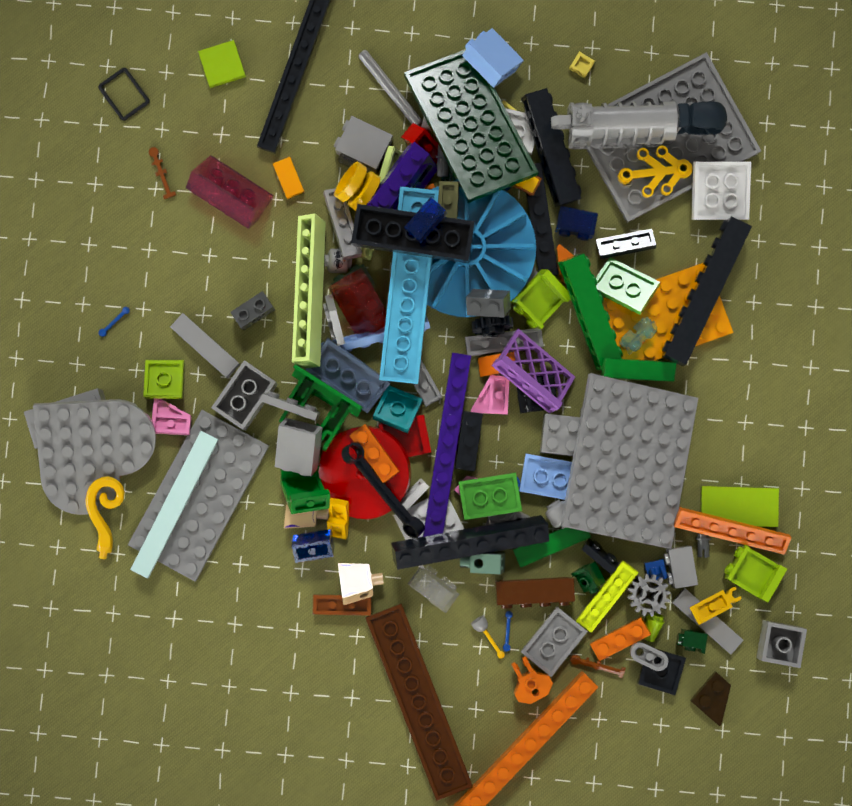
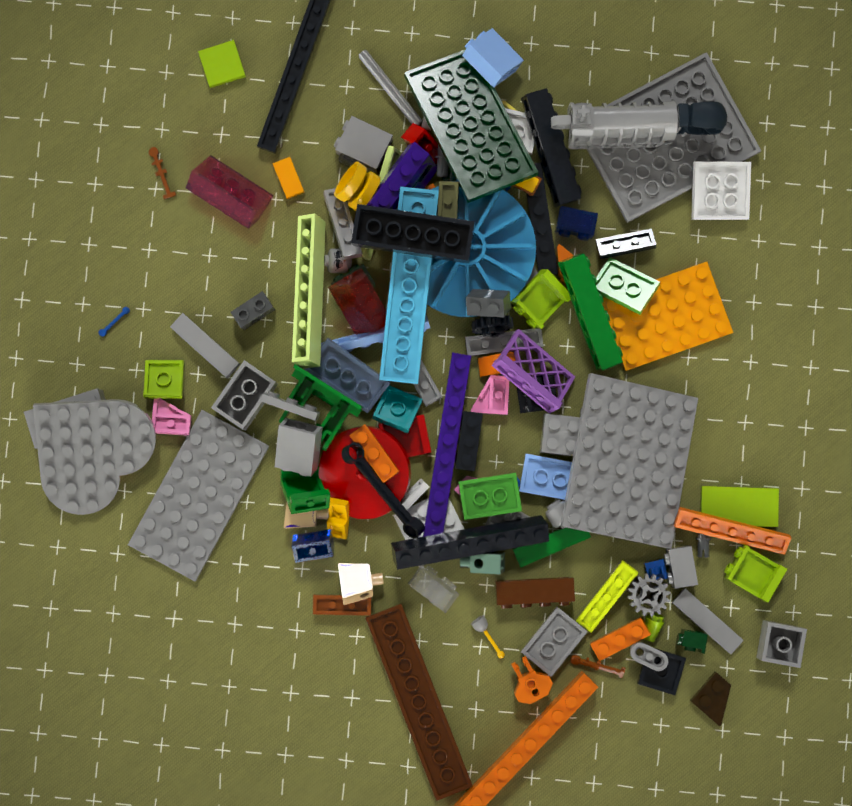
(105, 537): yellow plant -> none
(111, 102): black piece -> none
(174, 504): light aqua tile -> none
(333, 320): light grey plate -> none
(425, 220): clear blue brick -> none
(506, 647): blue hinge -> none
(582, 64): light yellow tile -> none
(589, 577): dark green brick -> none
(604, 559): black plate -> none
(638, 369): green tile -> none
(645, 329): clear light blue hinge -> none
(658, 171): yellow plant -> none
(706, 291): black brick -> none
(714, 605): yellow plate -> none

